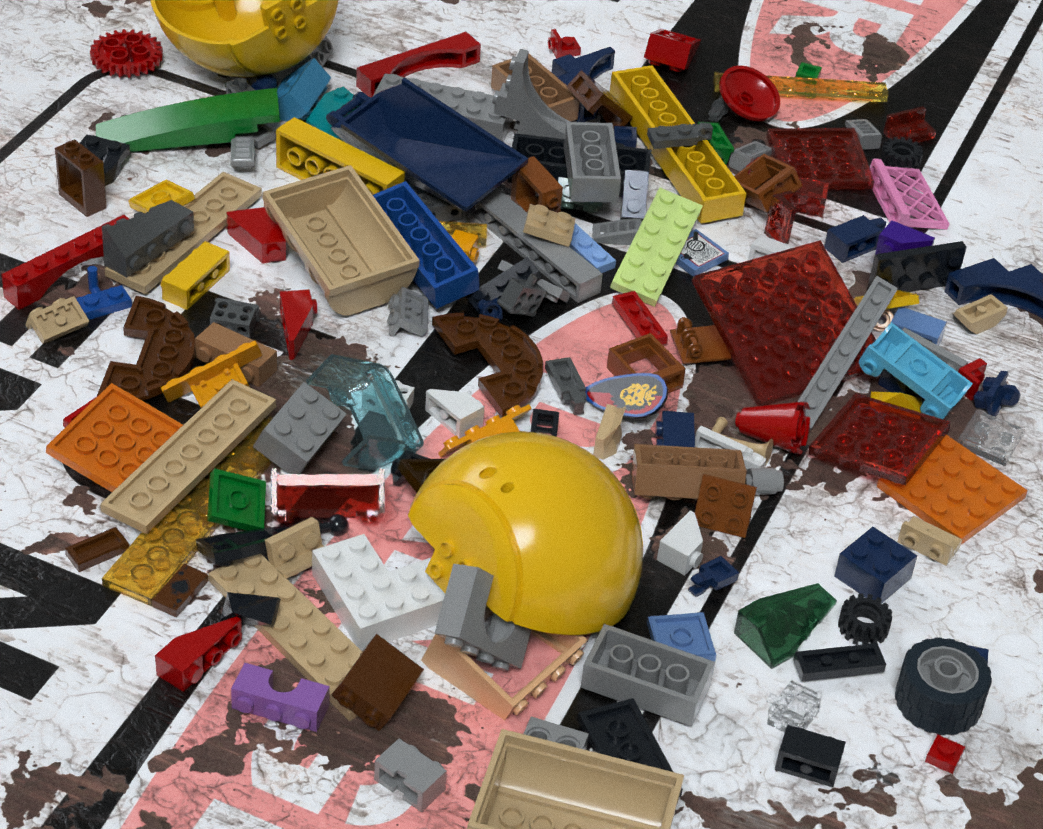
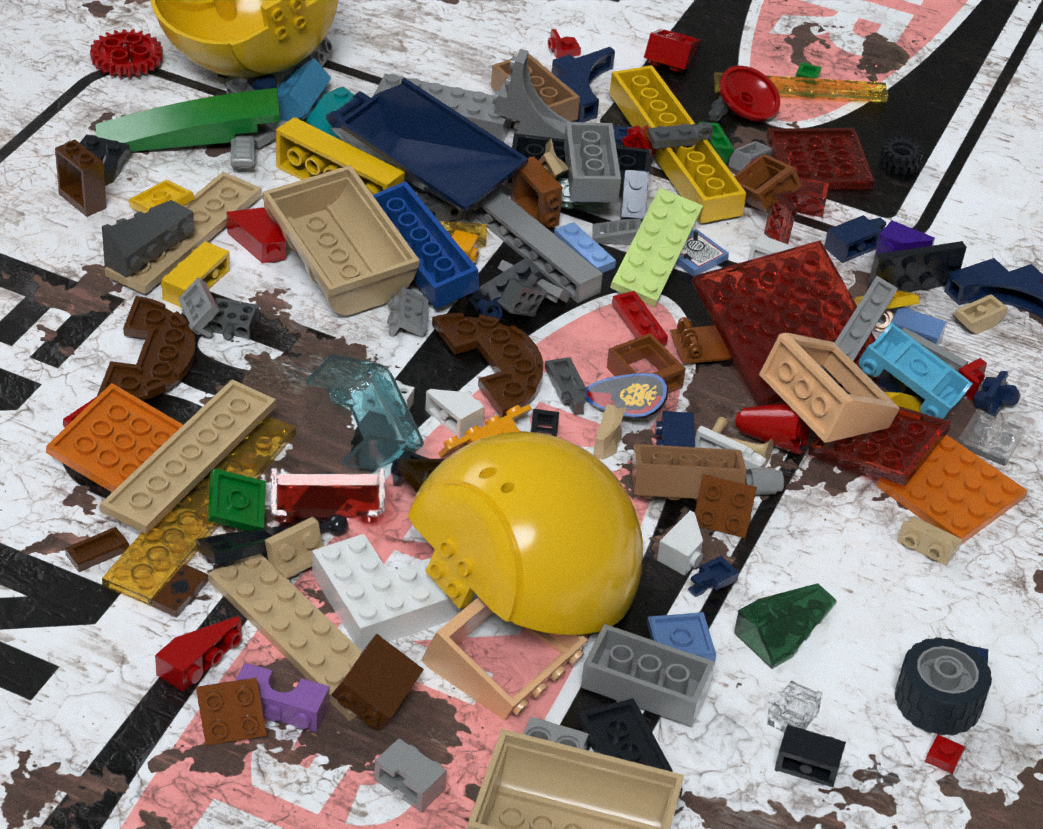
(32, 279): red arch -> none
(57, 320): tan bracket -> none
(102, 302): blue plate -> none
(199, 307): none -> light grey bracket
(211, 378): light orange bracket -> none
(220, 340): medium nougat brick -> none
(231, 711): none -> dark orange hinge
(251, 608): black slope -> none
(296, 317): red slope -> none
(299, 430): light grey brick -> none
(453, 52): red arch -> none
(463, 621): light grey arch -> none
(549, 224): tan plate -> none
(551, 163): none -> tan slope
(596, 97): reddish brown panel -> none
(637, 138): none -> red bracket
(820, 402): none -> light nougat windscreen
(839, 661): black plate -> none
(868, 135): light grey slope -> none
(869, 609): black tyre -> none
(875, 565): dark blue brick -> none
(894, 201): bright pink fence -> none
(909, 125): clear red bracket -> none

